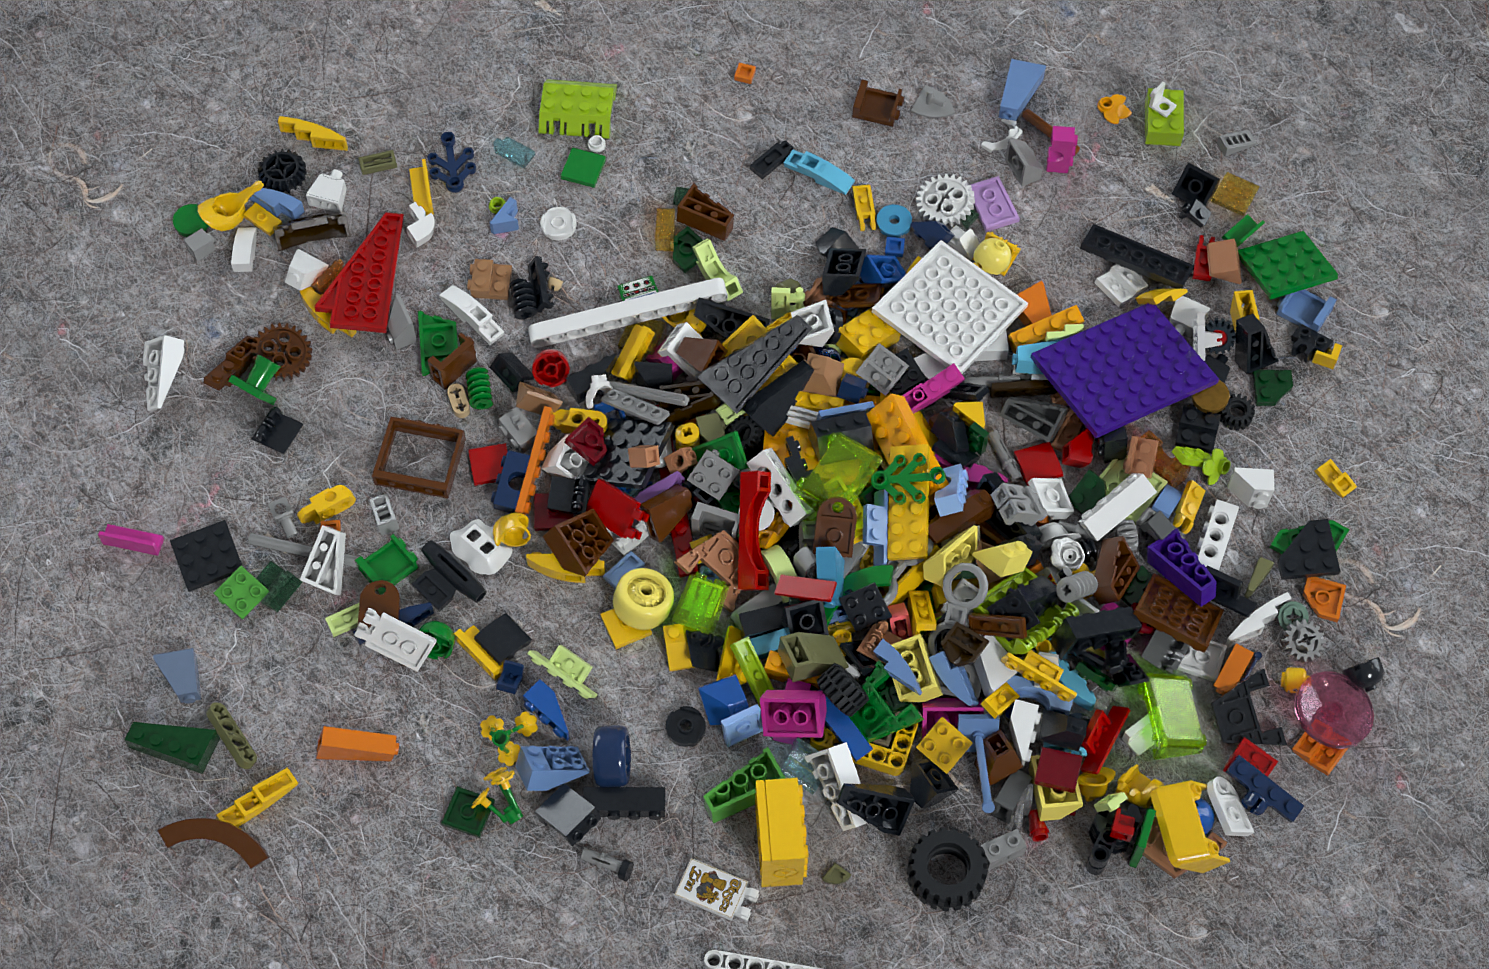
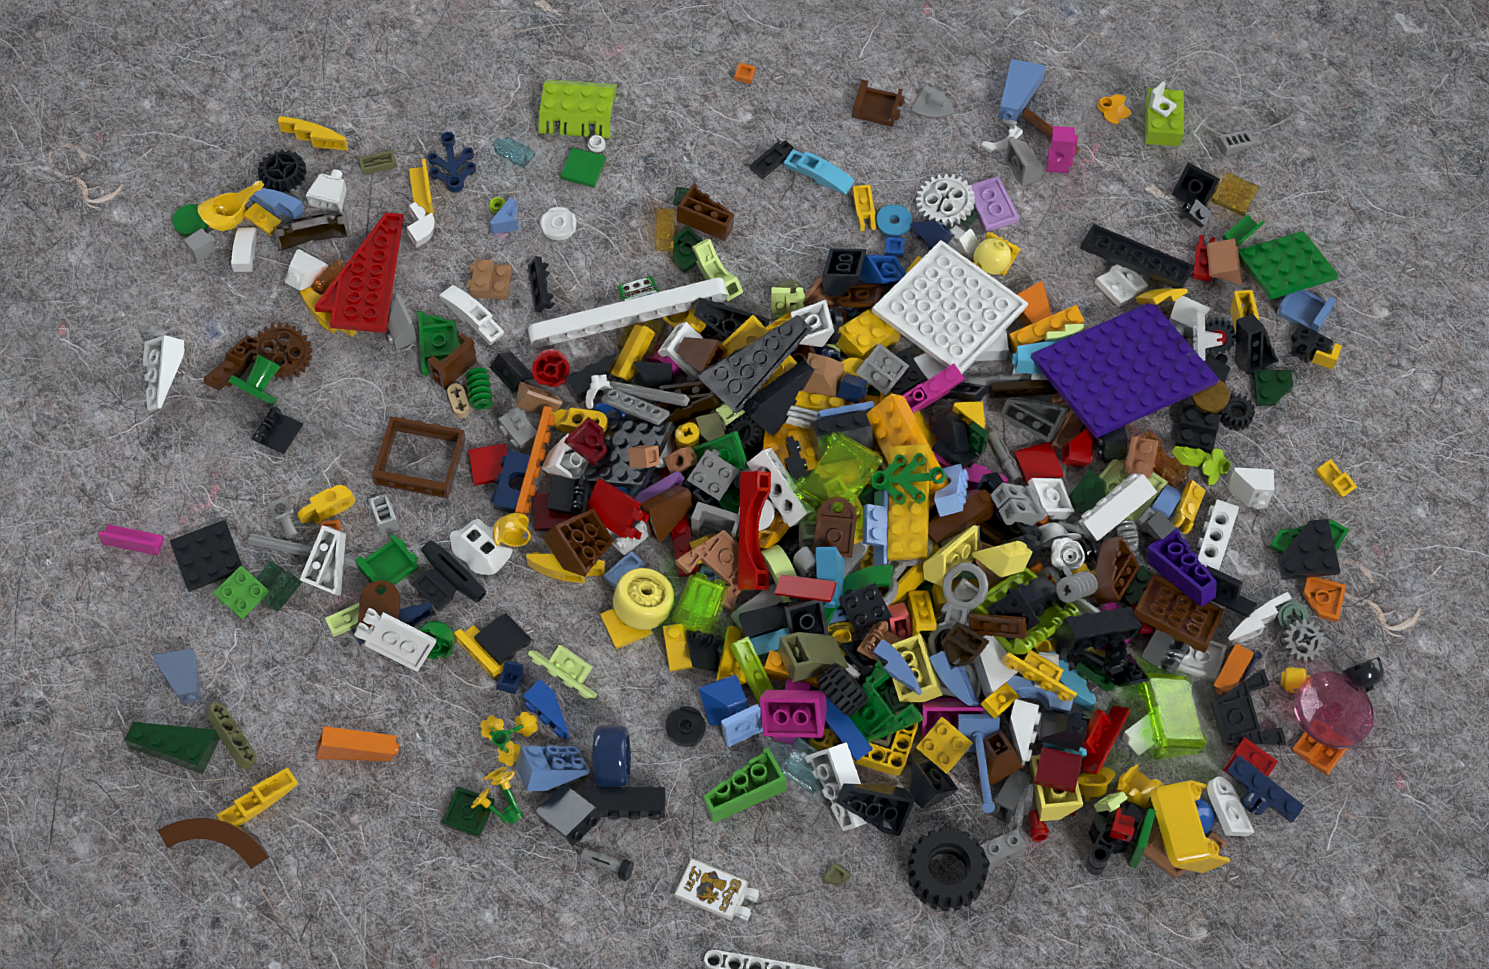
(523, 299): black piece -> none
(554, 282): tan hinge -> none
(781, 832): yellow piece -> none
(835, 239): black slope -> none
(1259, 573): olive slope -> none

